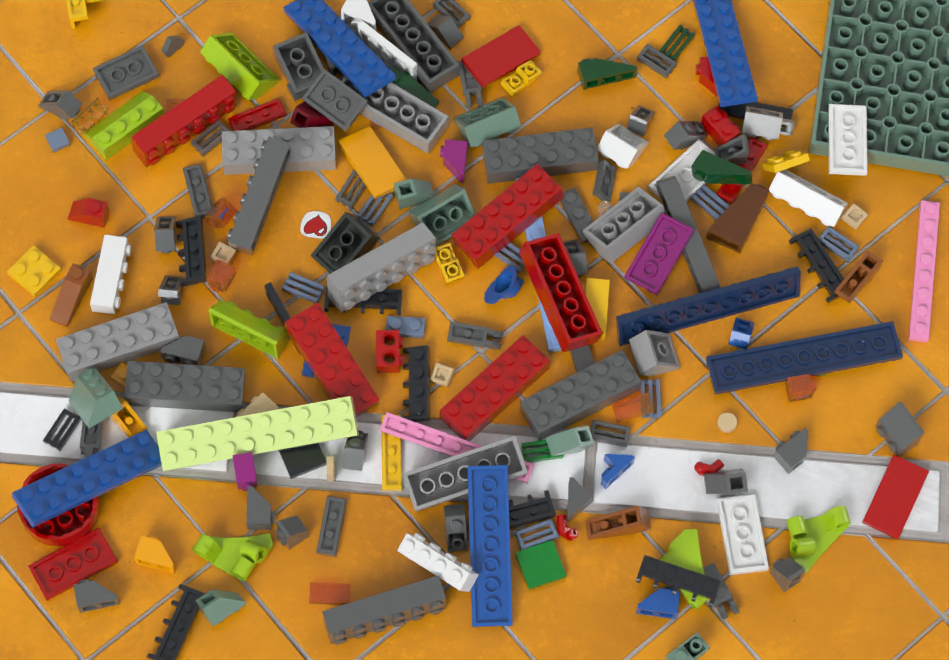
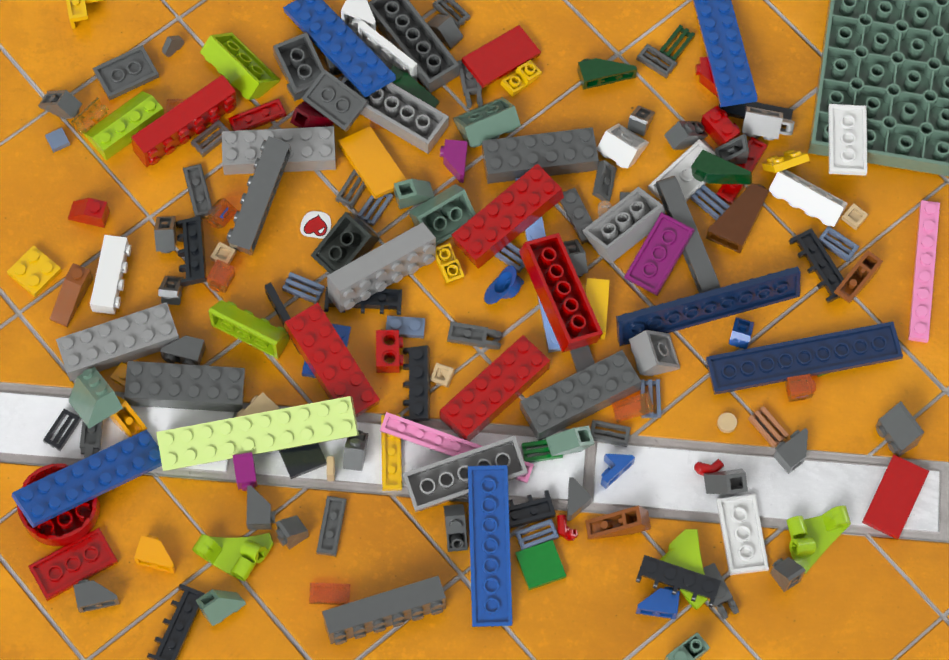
(437, 562): white brick -> none
(775, 424): none -> nougat tile

